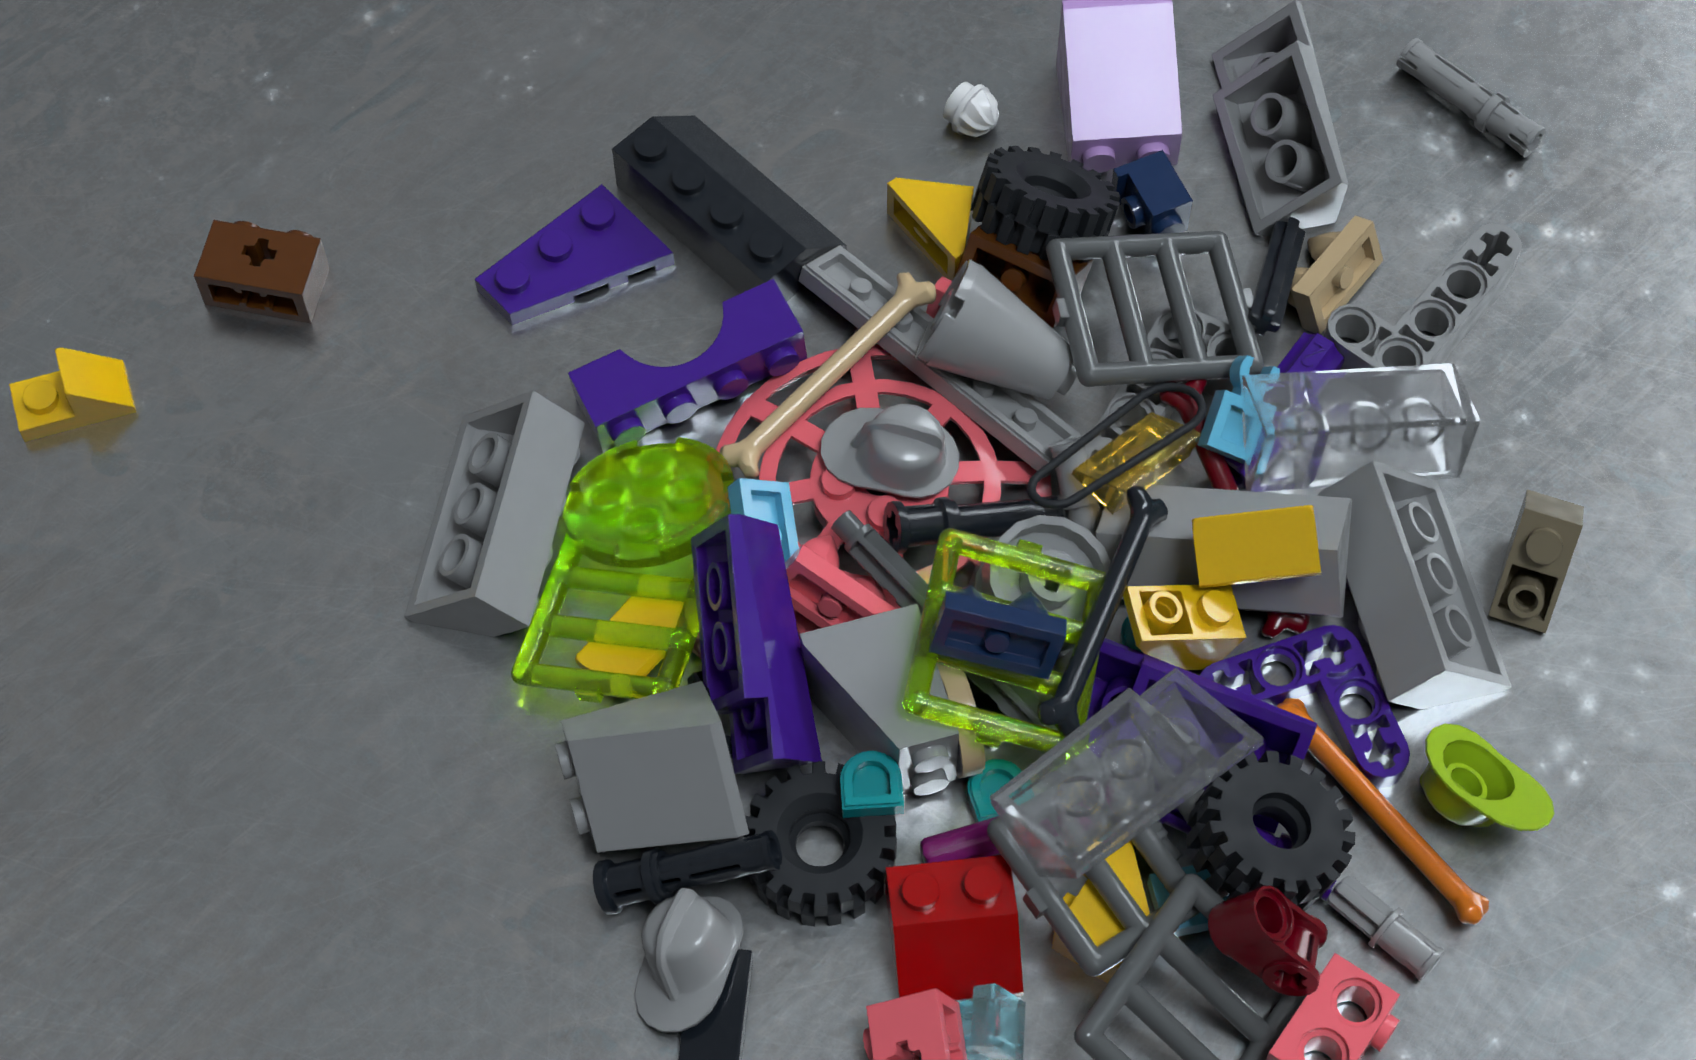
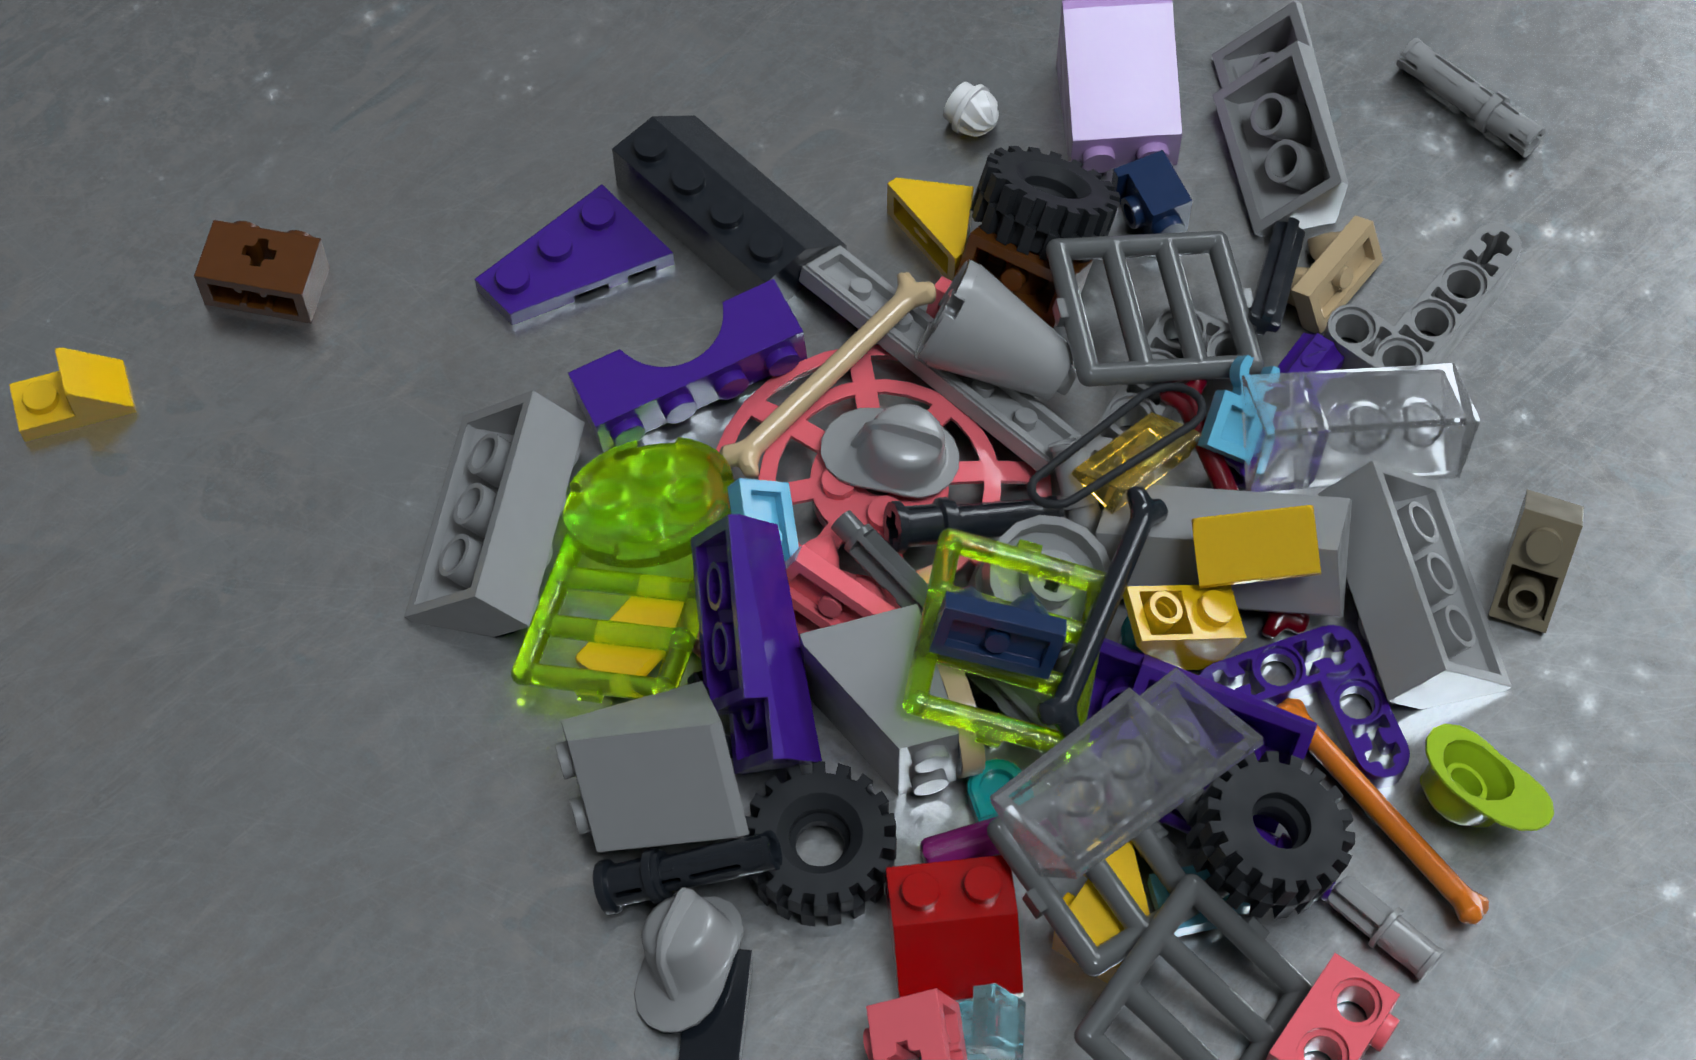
(871, 786): teal tile -> none
(1270, 939): dark red piece -> none

